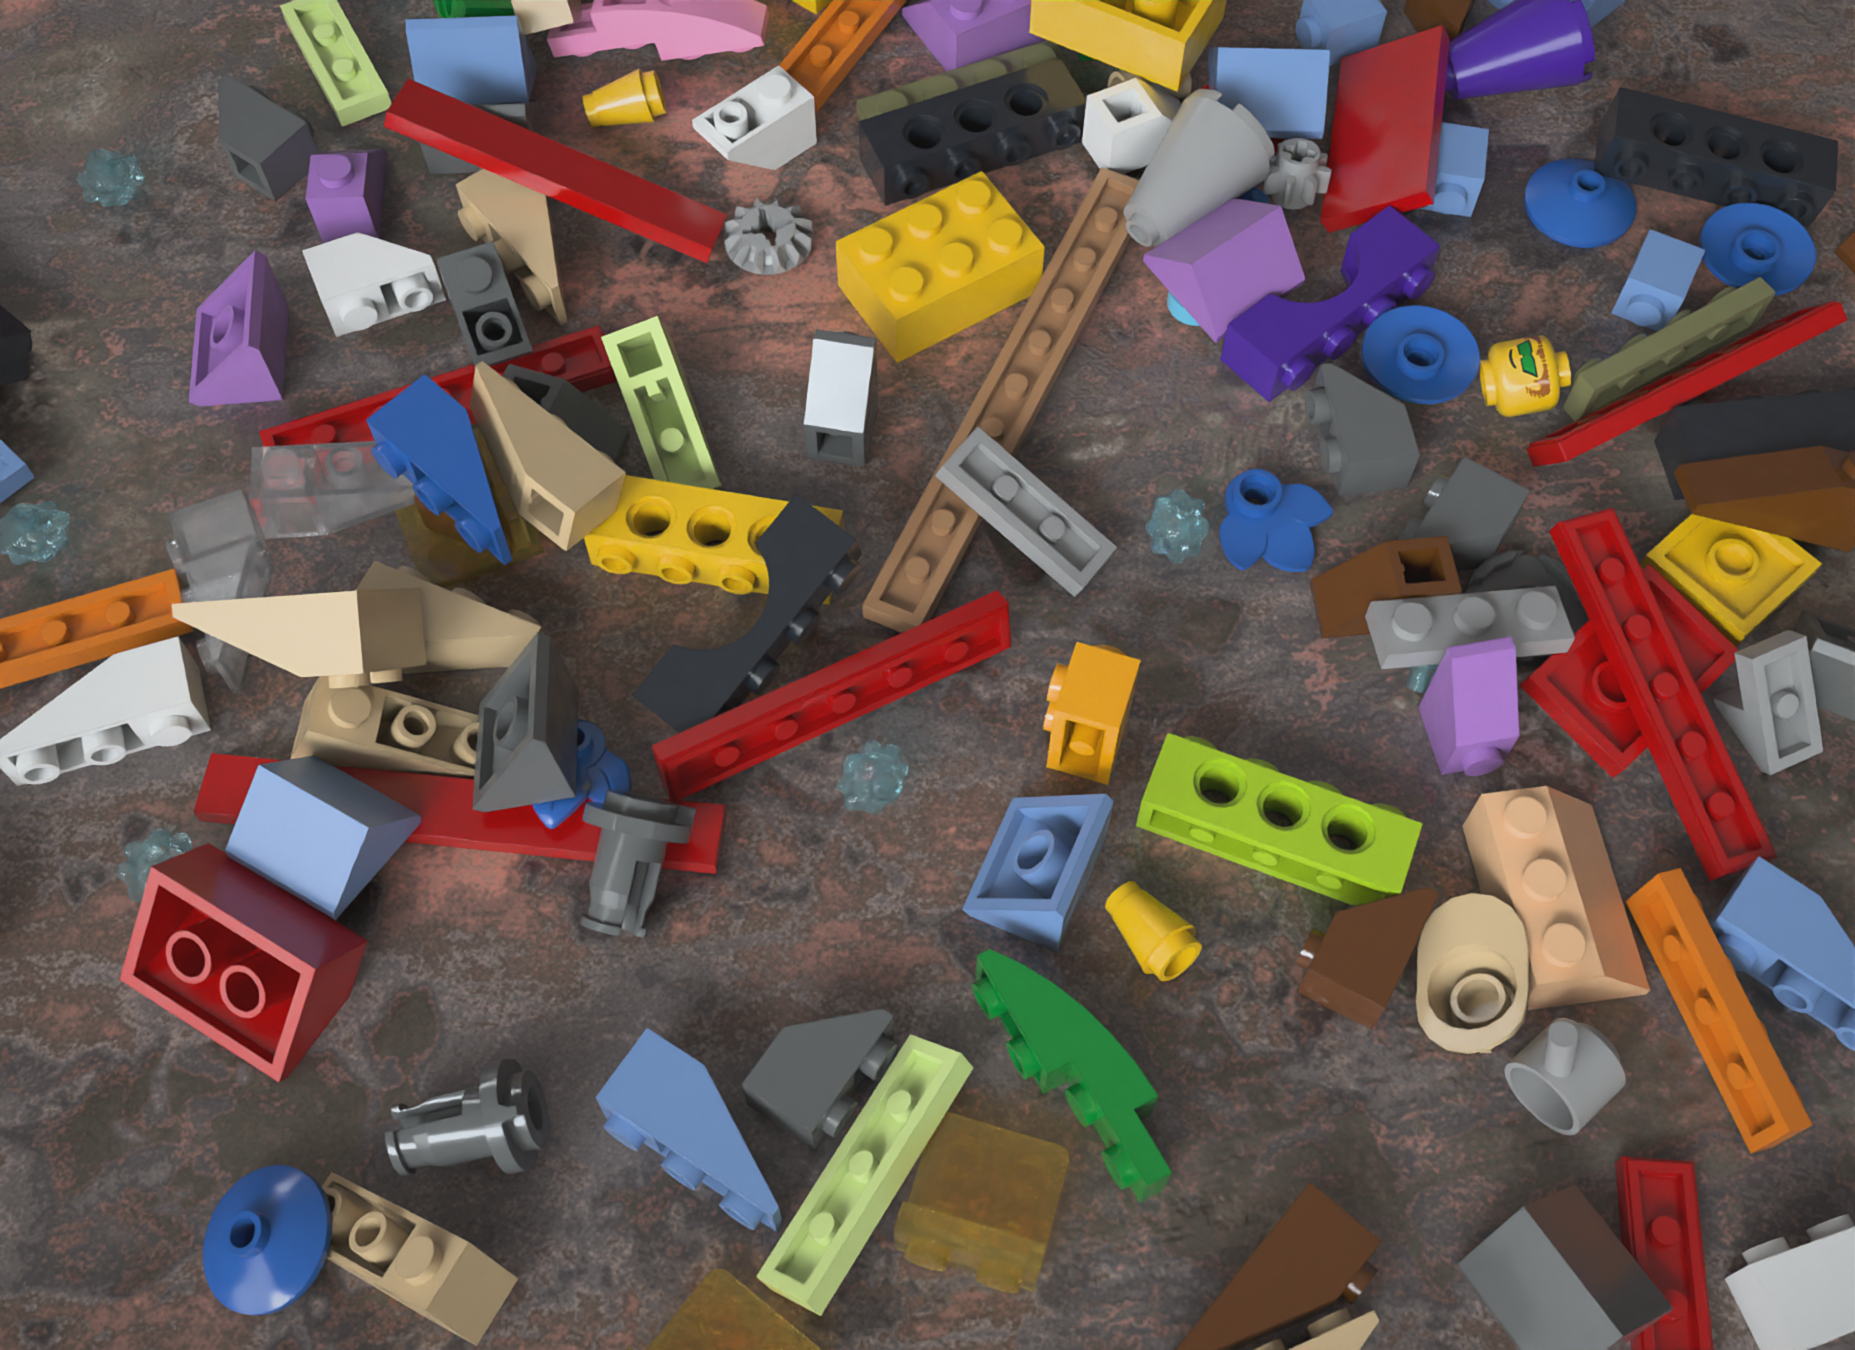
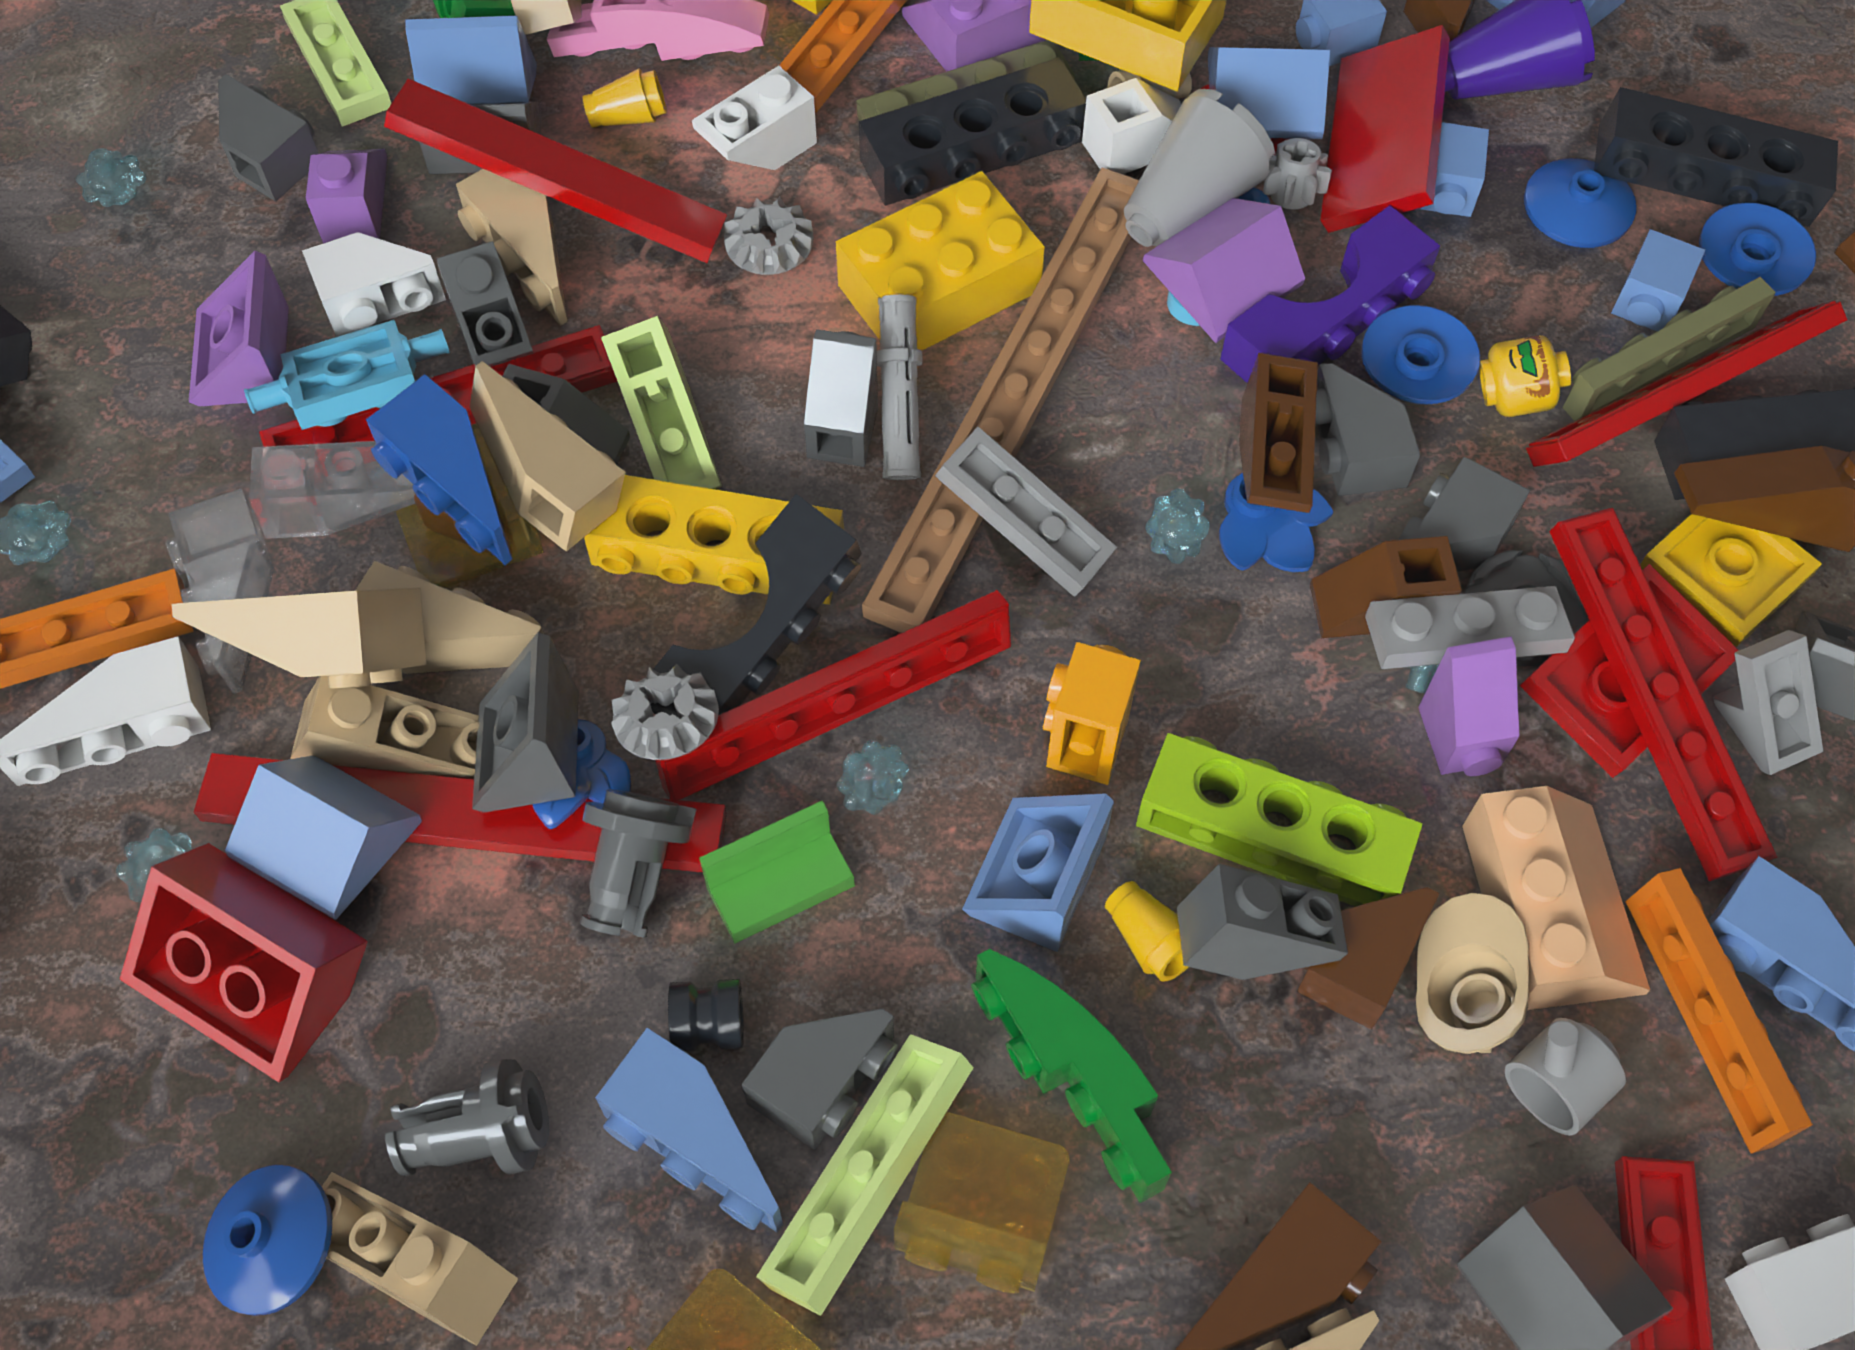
(346, 374): none -> medium azure plate
(665, 735): none -> light grey gear
(706, 1015): none -> black wheel
(776, 872): none -> bright green panel
(899, 376): none -> light grey pin
(1258, 925): none -> dark grey slope
(1279, 432): none -> reddish brown slope

